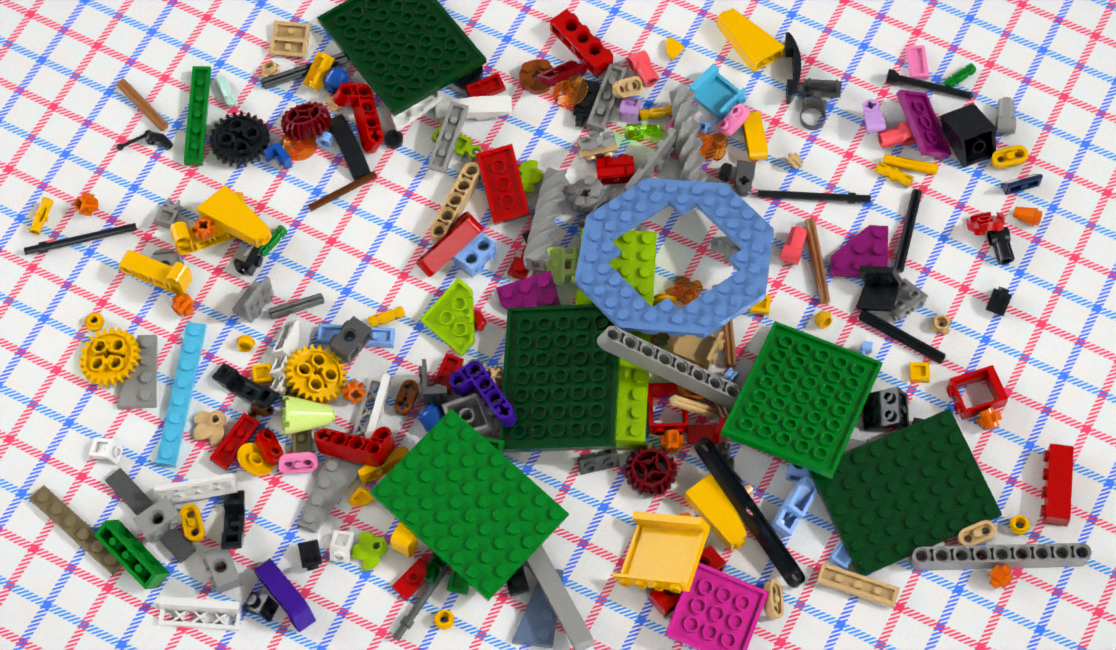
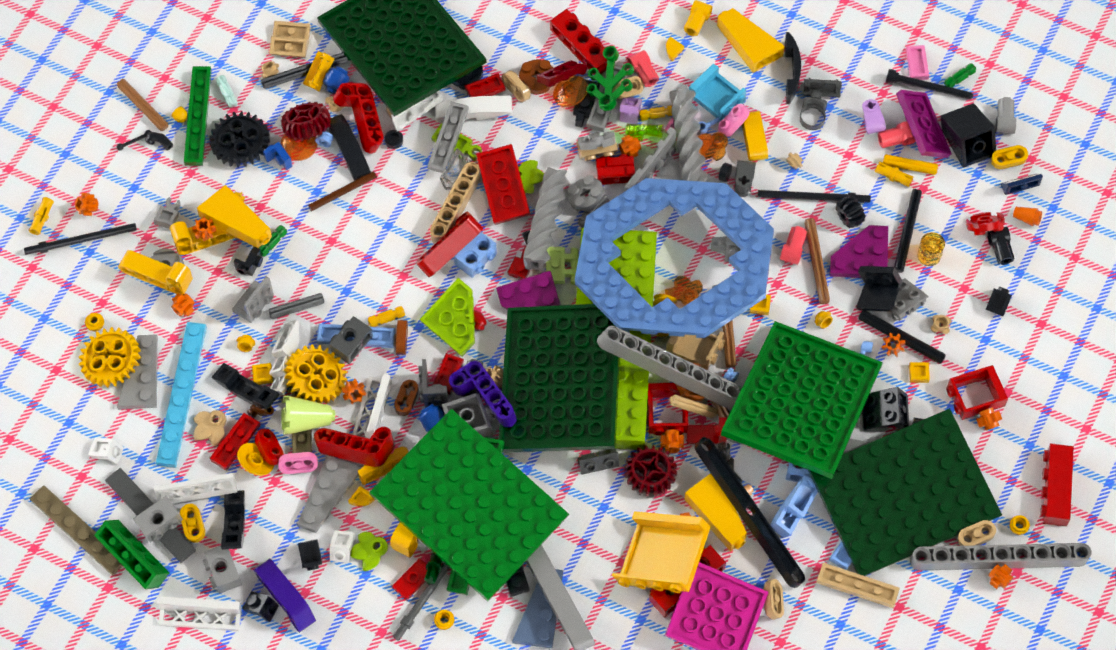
(180, 114): none -> yellow hinge
(401, 337): none -> dark orange beam
(453, 169): none -> clear slope
(516, 86): none -> tan plate
(610, 81): none -> green plant
(630, 146): none -> orange gear
(699, 14): none -> yellow piece
(850, 211): none -> black gear
(898, 344): none -> orange gear
(931, 249): none -> clear yellow wheel

